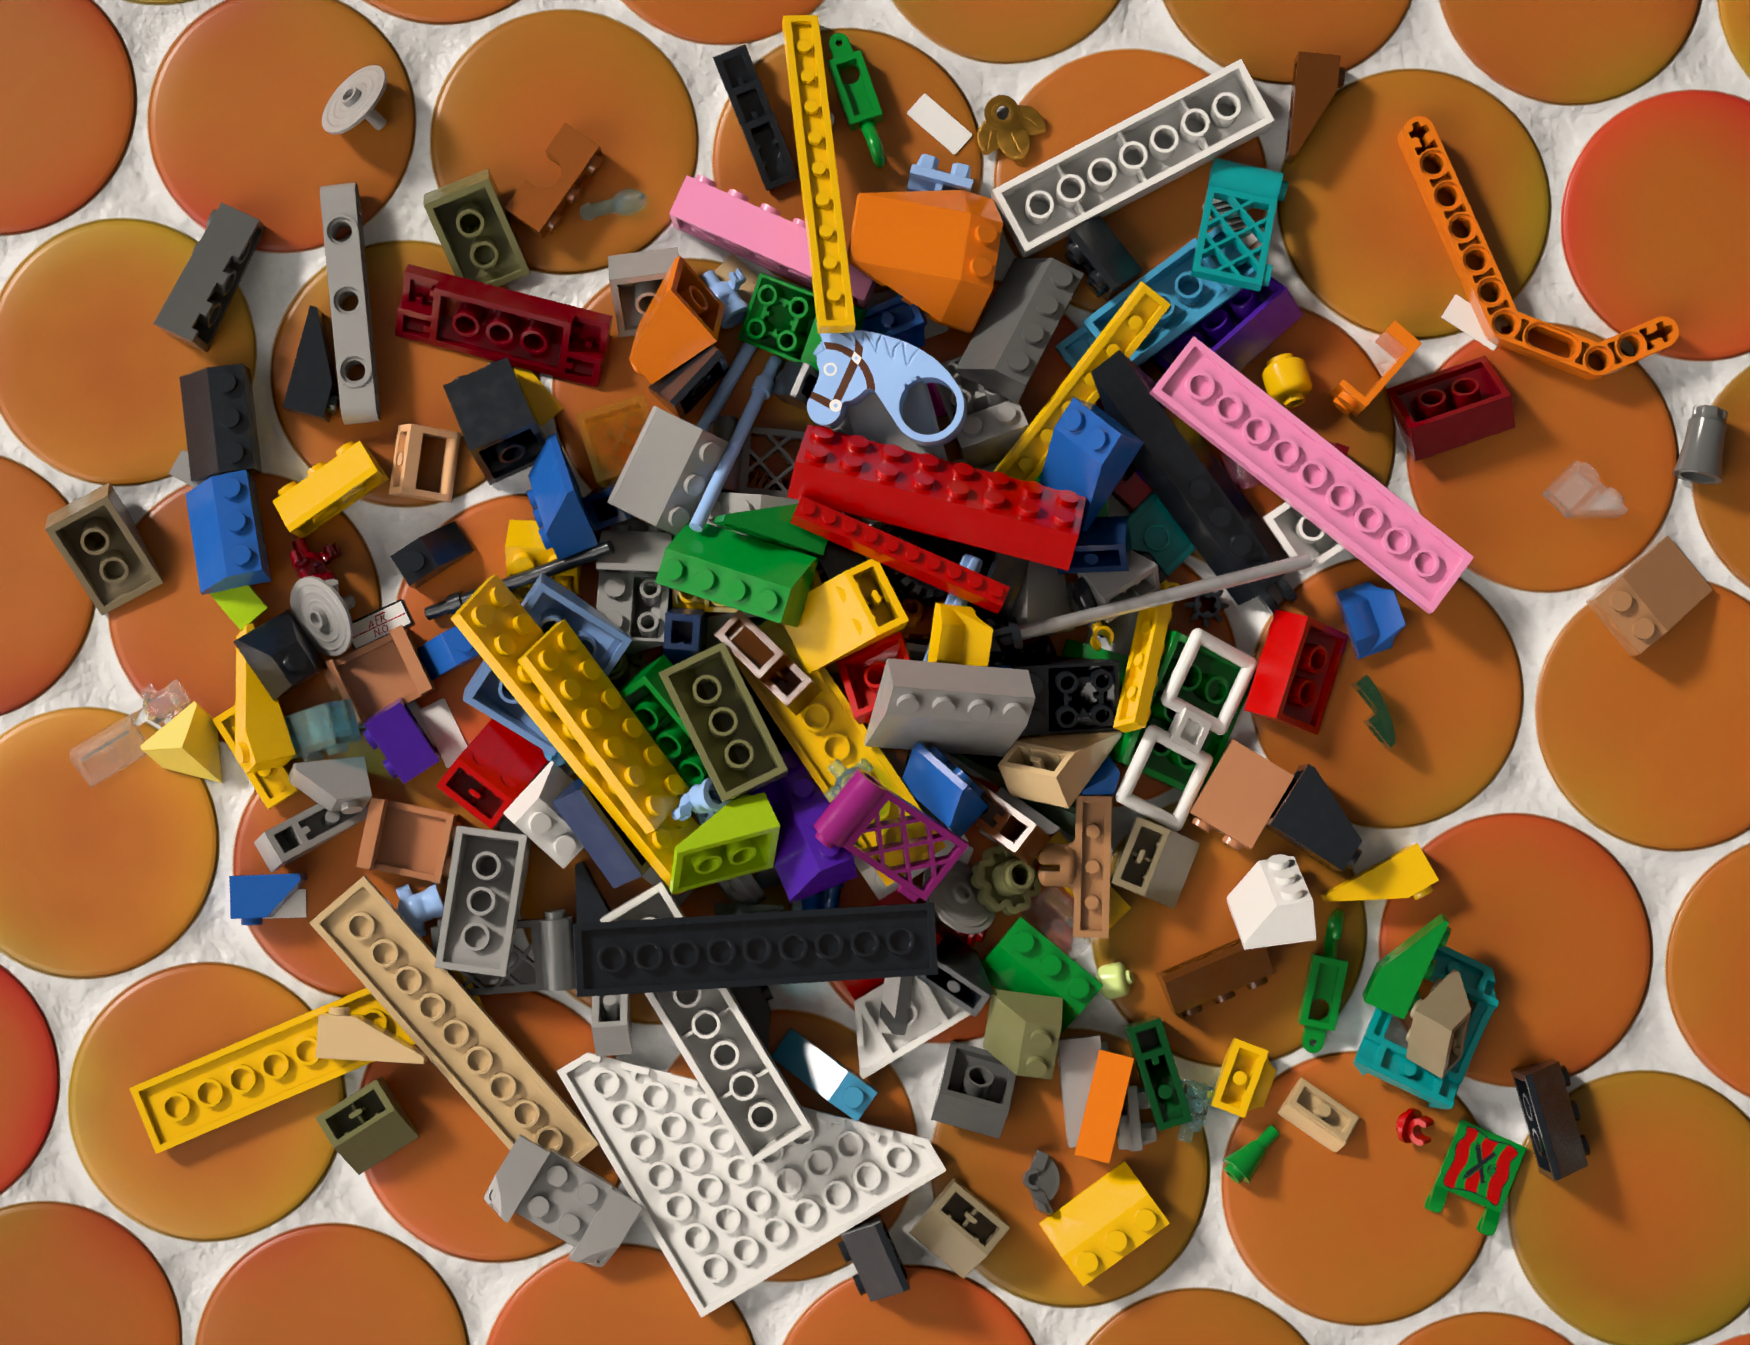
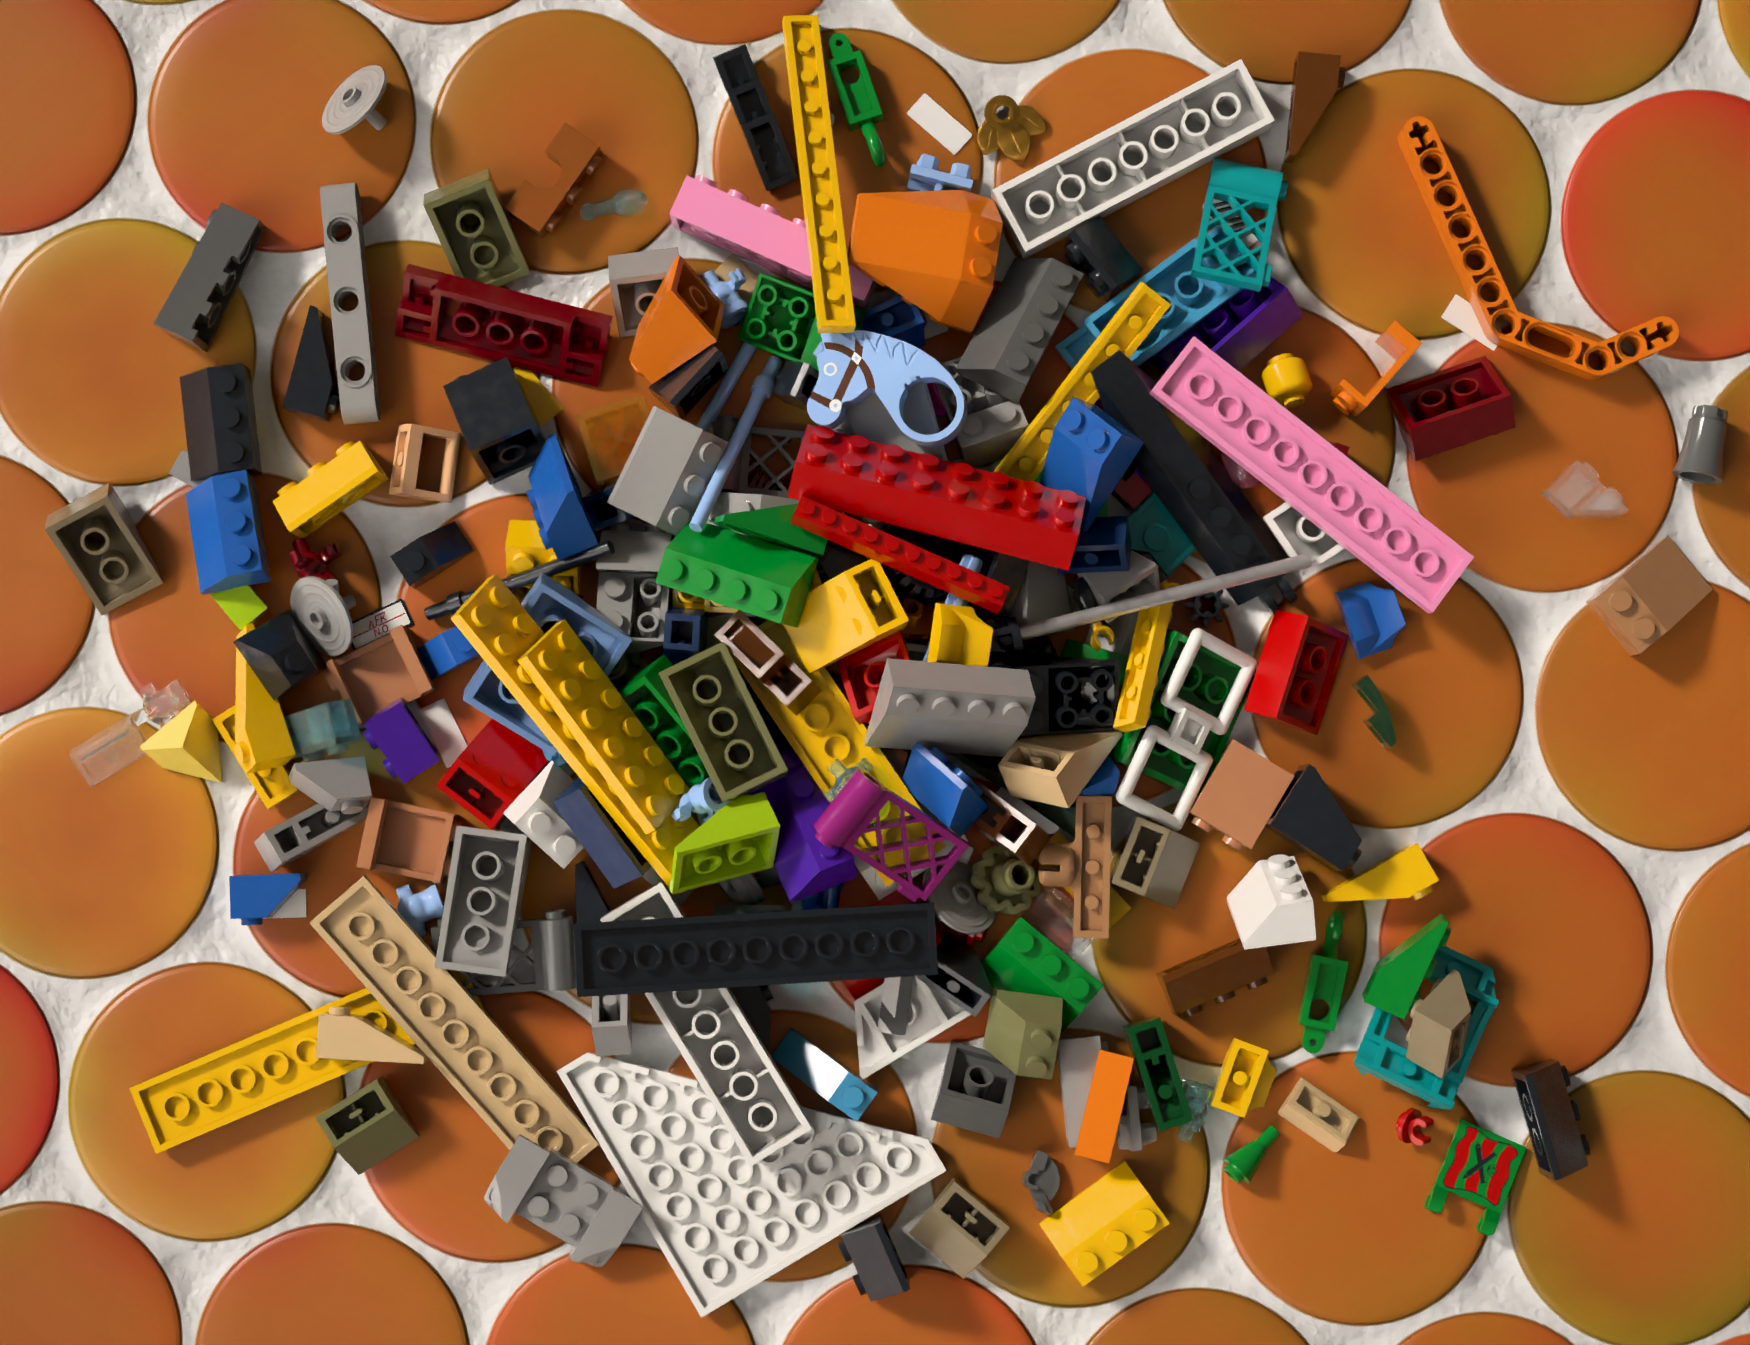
(1115, 980): yellowish green piece -> none

